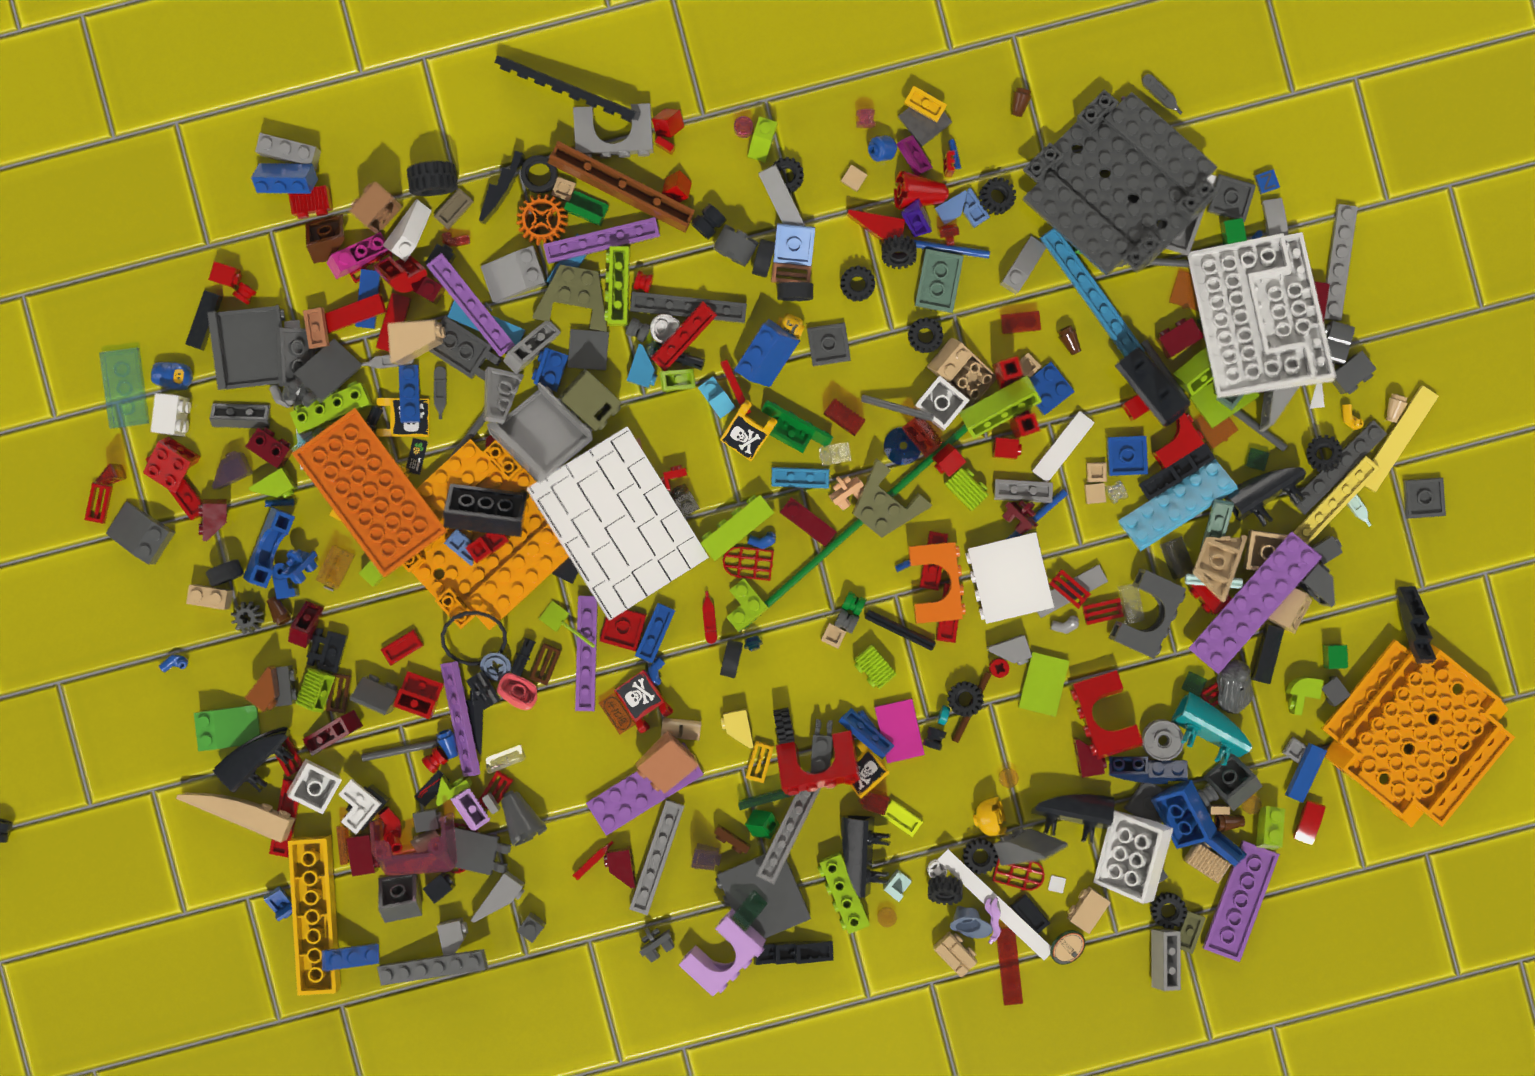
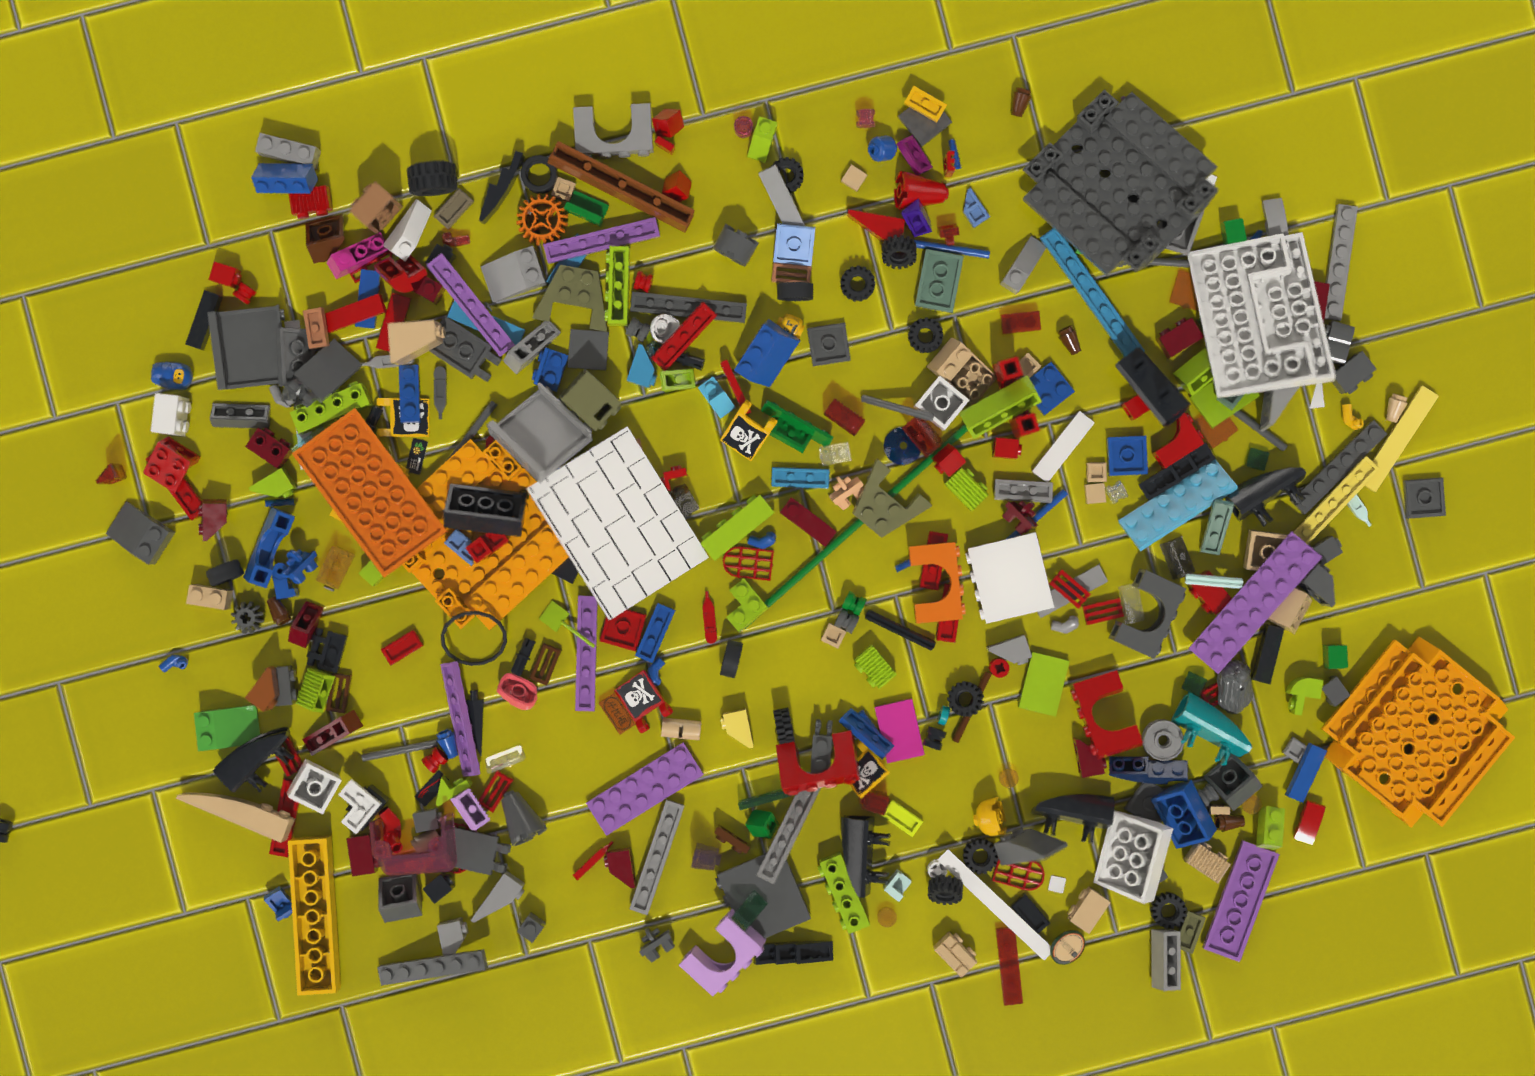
(102, 520): red tile -> none
(124, 388): clear light blue tile -> none
(231, 470): slope -> none
(342, 834): clear orange tile -> none
(350, 957): blue plate -> none
(375, 694): dark grey slope -> none
(418, 695): red brick -> none
(483, 690): black hips -> none
(491, 672): sand blue gear -> none
(491, 803): light grey tile -> none
(499, 393): light grey wing -> none
(560, 86): black plate -> none
(666, 763): nougat slope -> none
(708, 221): black wheel -> none
(753, 643): plate -> none
(755, 777): yellow tile -> none
(763, 258): black tyre -> none
(952, 208): medium blue tile -> none
(968, 922): sand blue piece -> none
(989, 203): black tyre -> none
(995, 914): lavender hair -> none
(1159, 363): dark grey bar -> none
(1160, 92): dark grey piece -> none
(1218, 563): tan wing -> none
(1226, 848): blue tile -> none
(1232, 198): dark grey tile -> none
(1266, 181): blue tile -> none
(1329, 443): black tyre -> none
(1414, 622): black slope -> none

